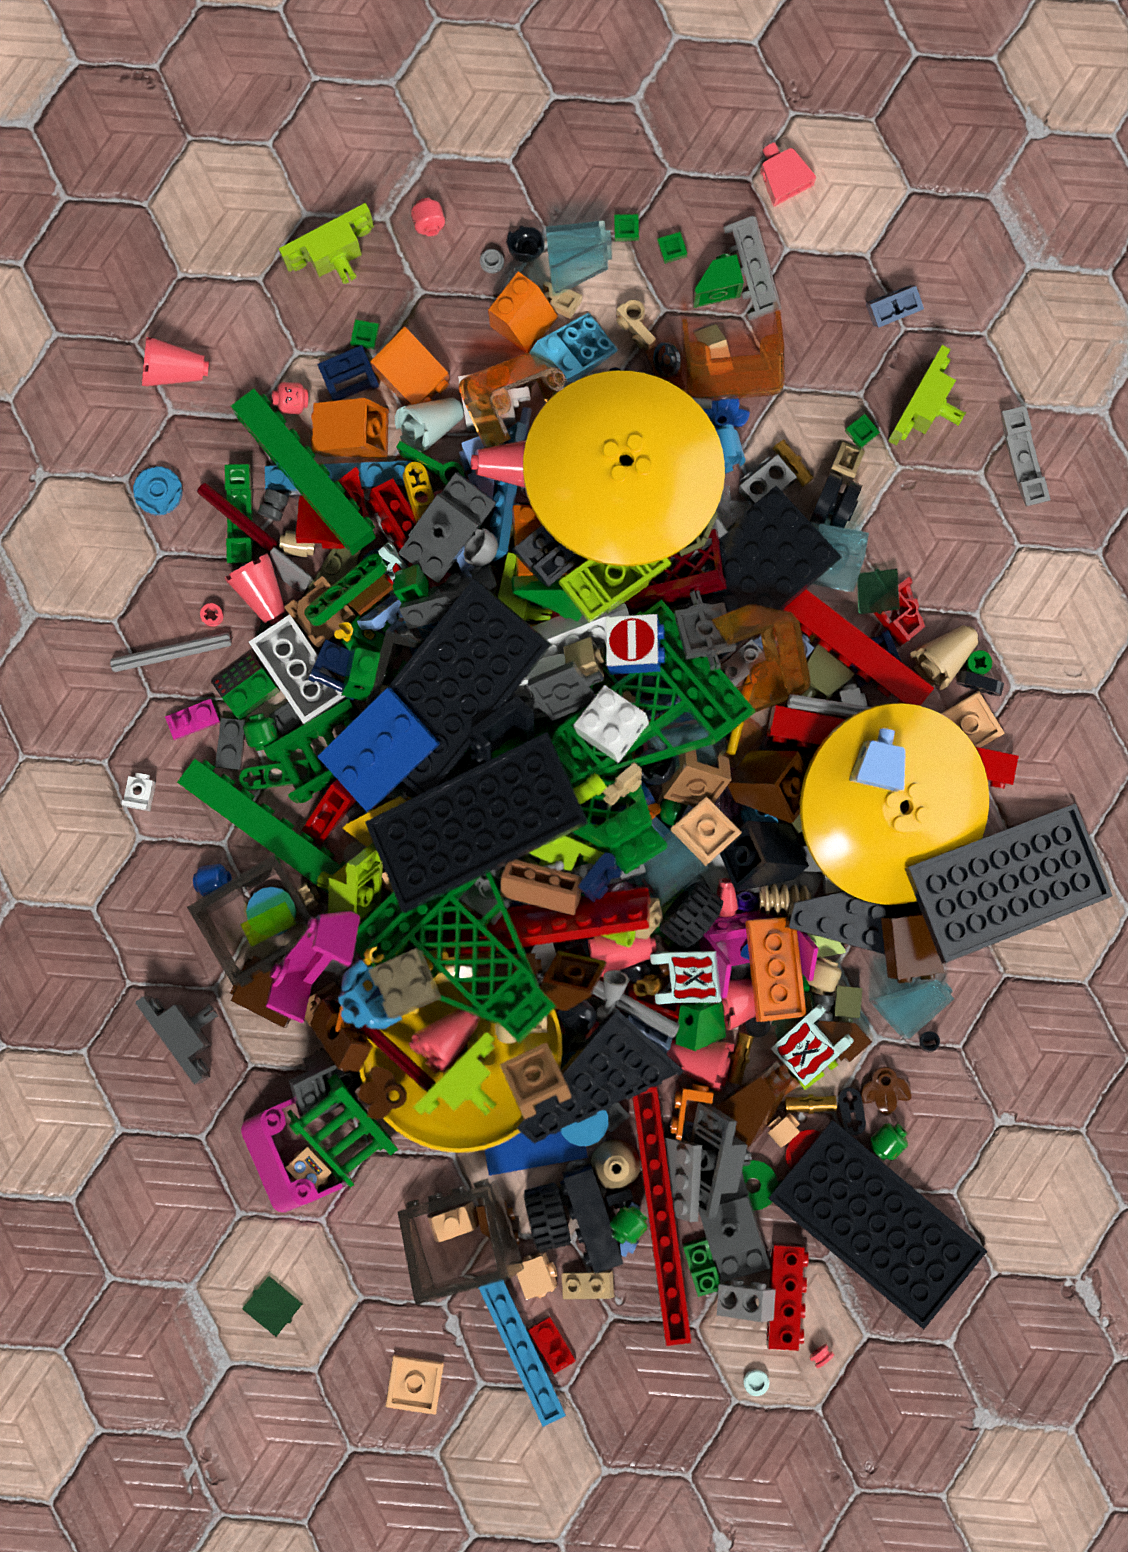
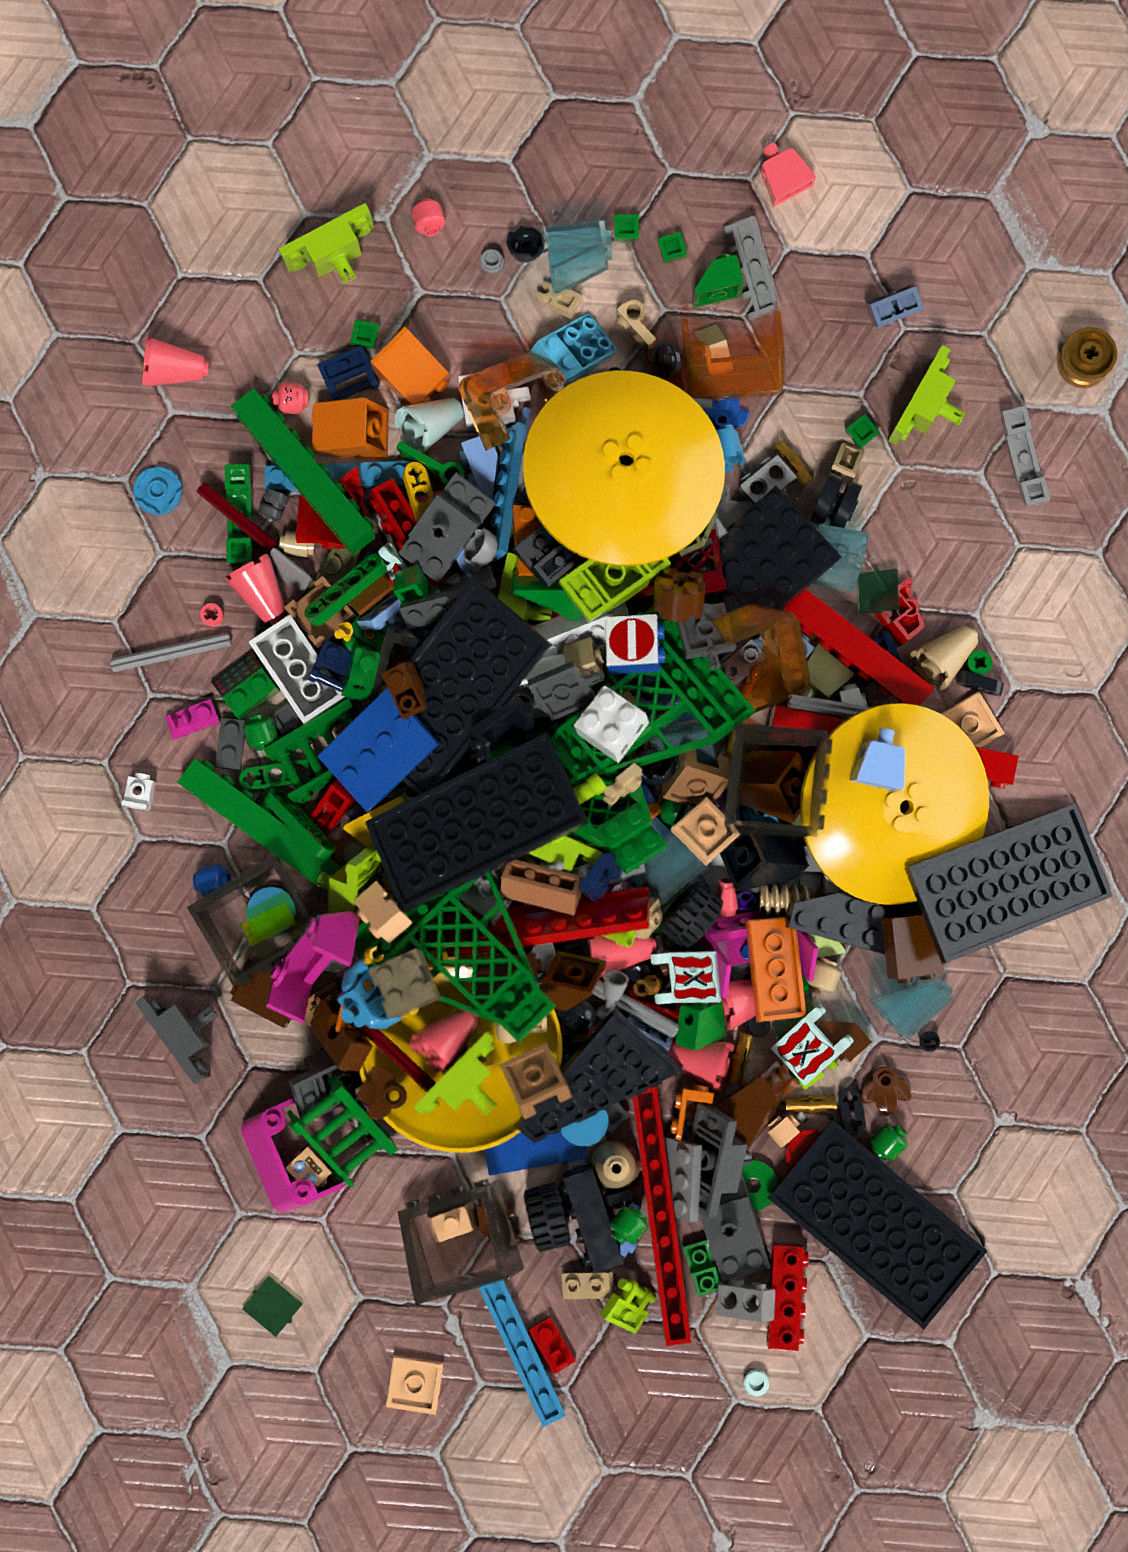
(299, 823): none -> green beam
(310, 895): tan plate -> none
(382, 912): none -> light nougat brick
(406, 689): none -> reddish brown slope
(501, 463): coral cone -> none
(522, 313): orange slope -> none
(537, 1276): light nougat head -> none
(625, 1313): none -> lime plate
(679, 595): none -> reddish brown brick
(773, 735): none -> clear smoke windscreen
(821, 1356): coral bush -> none
(826, 1002): dark grey wheel -> none
(847, 1003): olive brick -> none
(1100, 360): none -> pearl gold wheel

